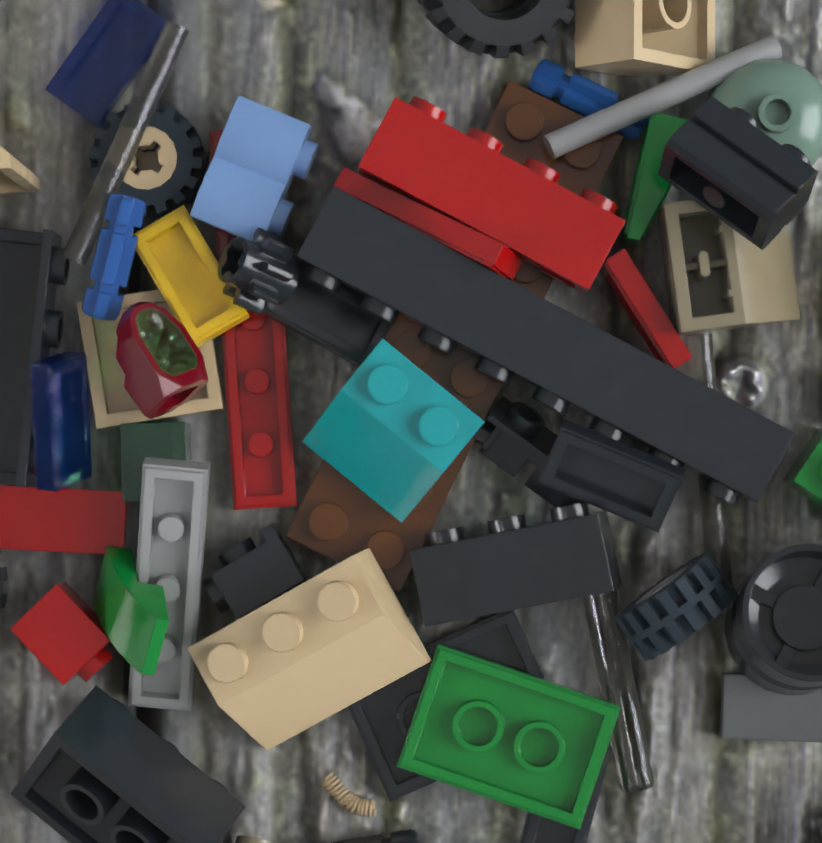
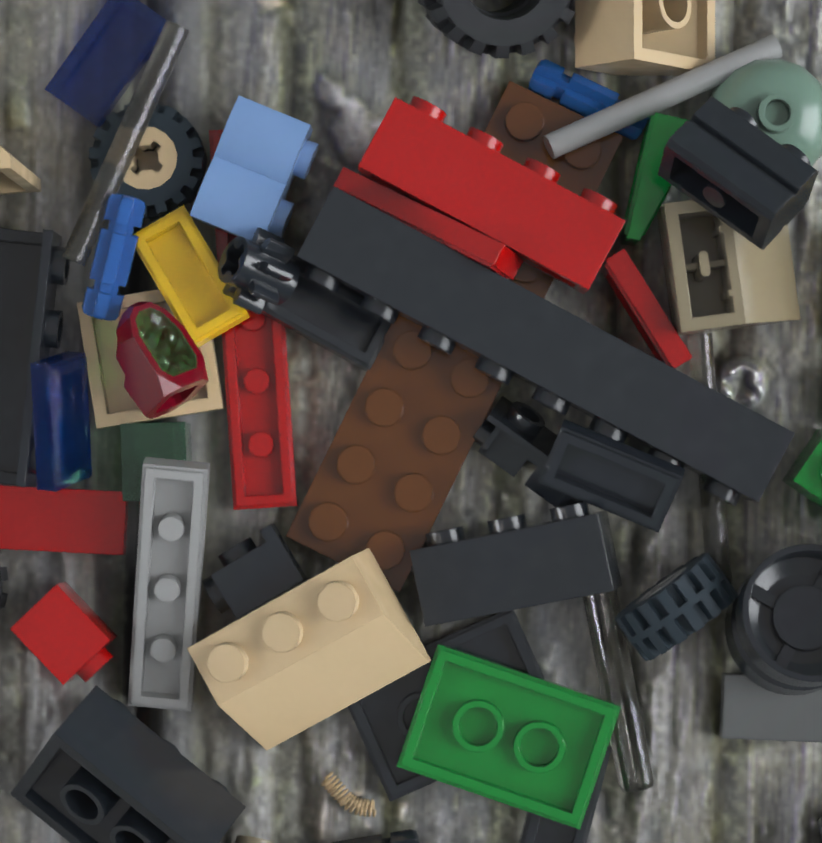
(130, 611): green slope -> none
(392, 430): teal slope -> none

